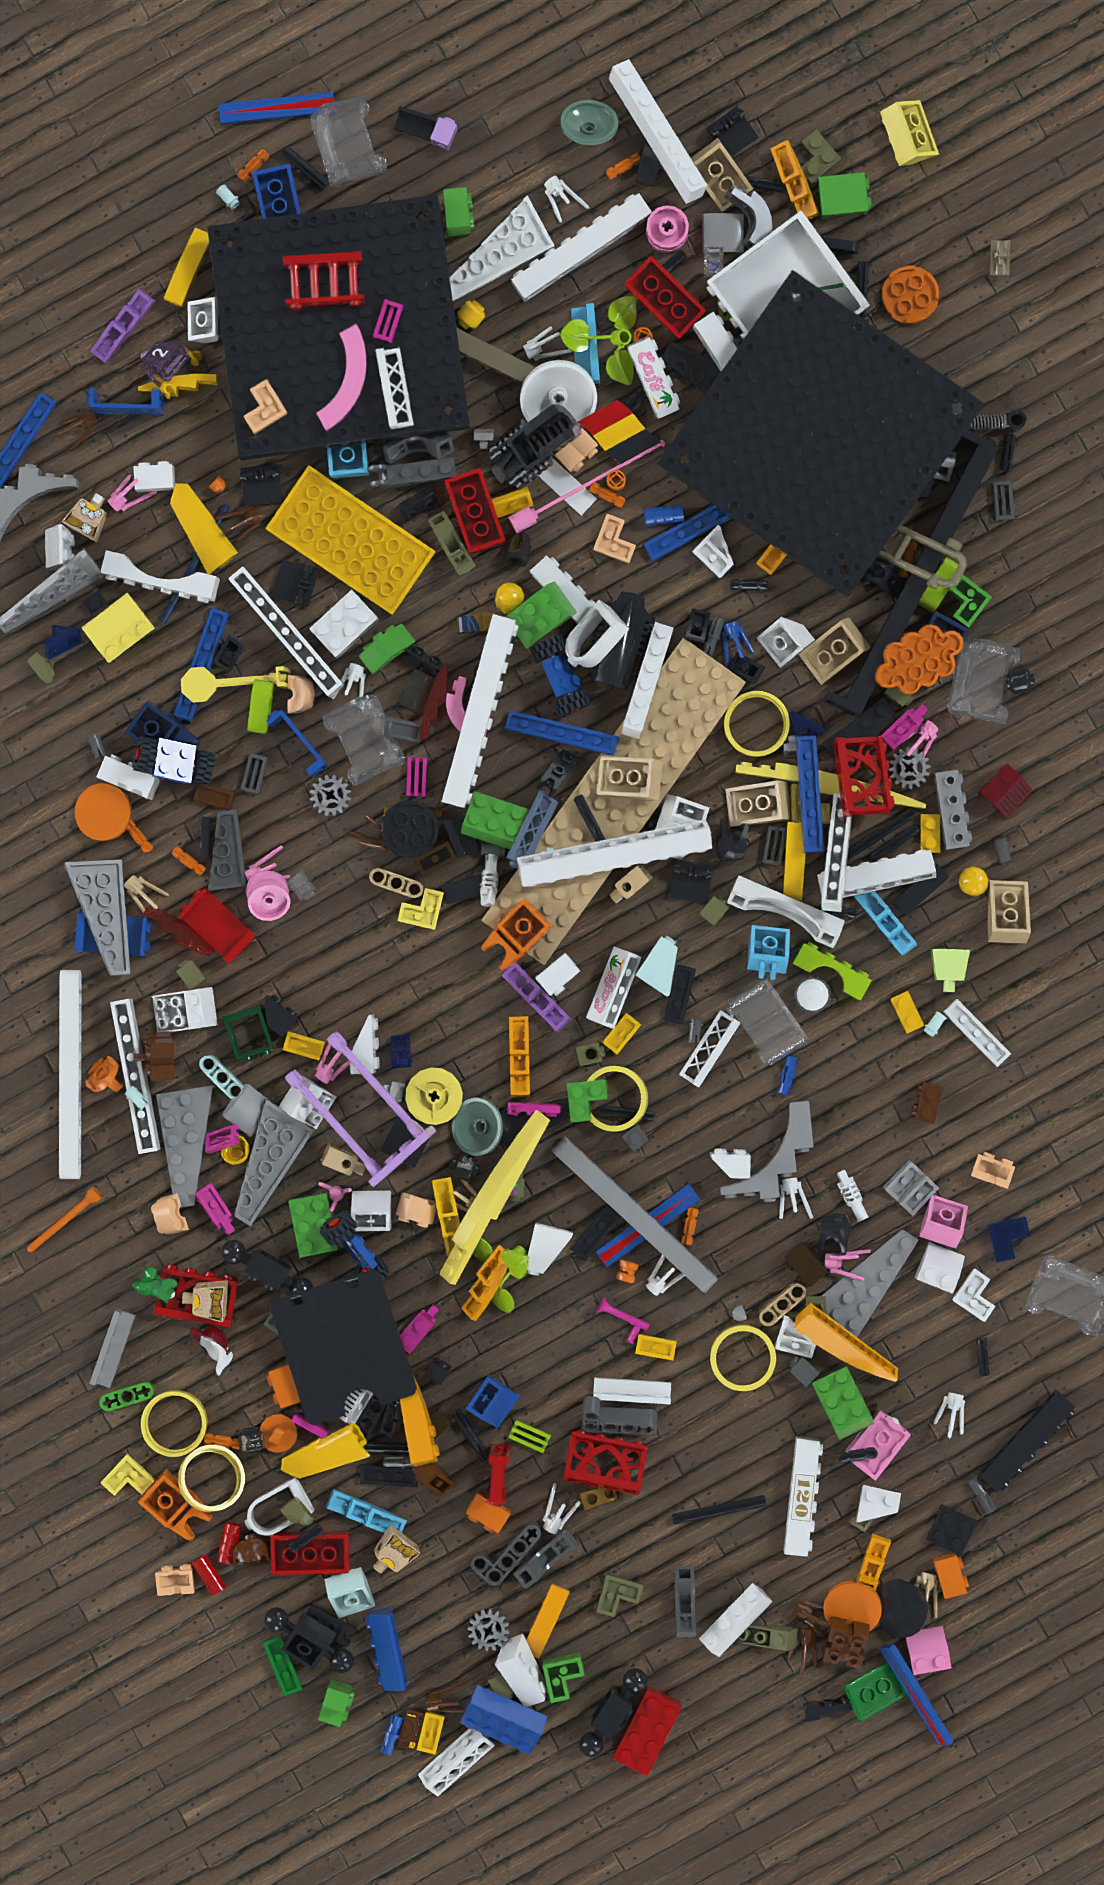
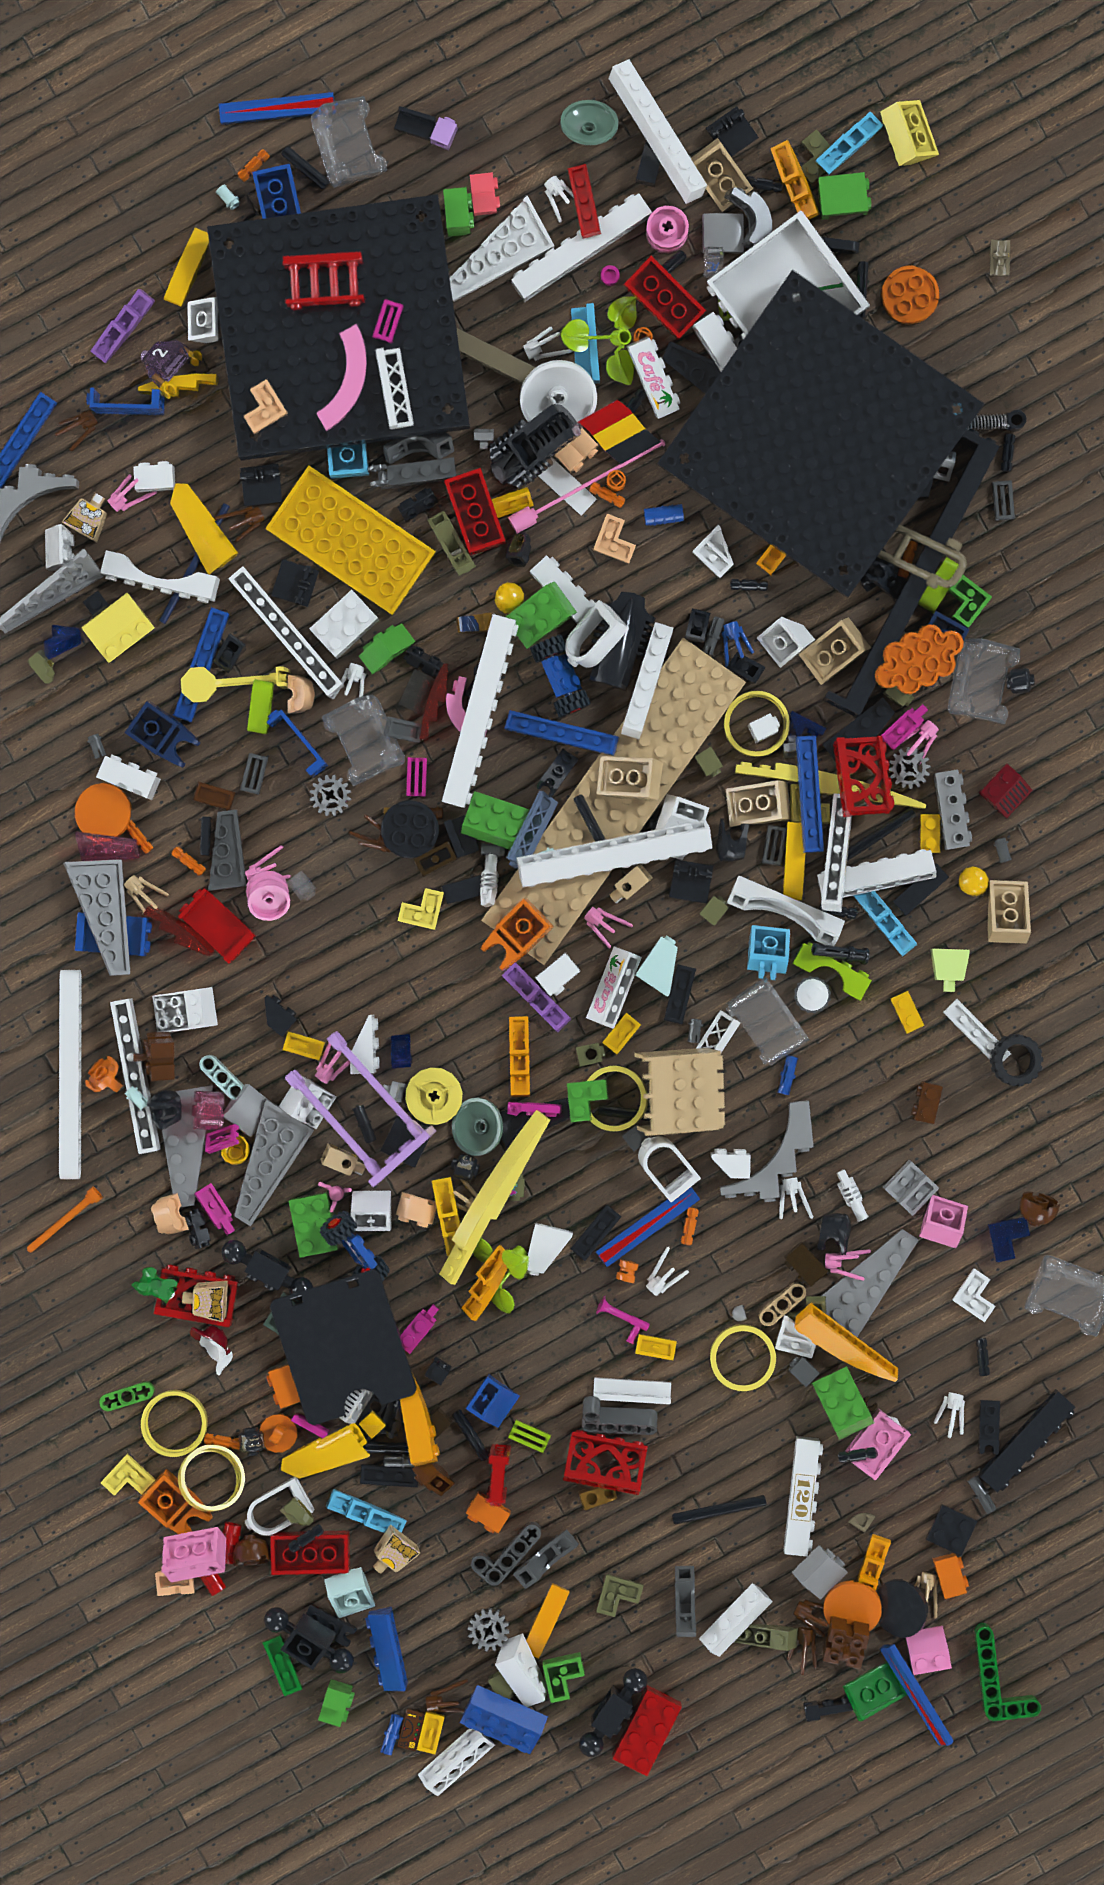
(103, 847): none -> clear pink wing
(112, 1348): light grey fence -> none
(163, 1104): none -> black helmet
(173, 761): plate -> none
(191, 974): olive brick -> none
(194, 1554): none -> bright pink piece
(197, 1236): none -> black hinge
(208, 1110): none -> clear pink brick
(218, 485): orange hinge -> none
(228, 1019): dark green window -> none
(364, 1124): none -> black axle
(372, 1424): none -> yellow slope
(387, 880): tan beam -> none
(471, 314): yellow head -> none
(483, 194): none -> coral brick
(554, 1522): white plant -> none
(584, 201): none -> red tile
(595, 917): none -> bright pink plant
(610, 275): none -> dark pink tile
(623, 166): orange axle -> none
(634, 1214): light grey beam -> none
(678, 1185): none -> white window
(684, 1091): none -> tan windscreen
(685, 532): blue tile -> none
(709, 762): none -> olive brick
(764, 728): none -> white brick
(820, 1571): none -> light grey brick
(848, 954): none -> black pin
(849, 143): none -> medium azure slope
(876, 1503): white wing -> none
(894, 842): black axle -> none
(934, 1024): light aqua pin -> none
(940, 1267): white slope -> none
(989, 1425): none -> black plate
(992, 1170): light nougat cylinder -> none
(993, 1681): none -> green beam
(1033, 1068): none -> black tyre
(1038, 1209): none -> reddish brown cylinder

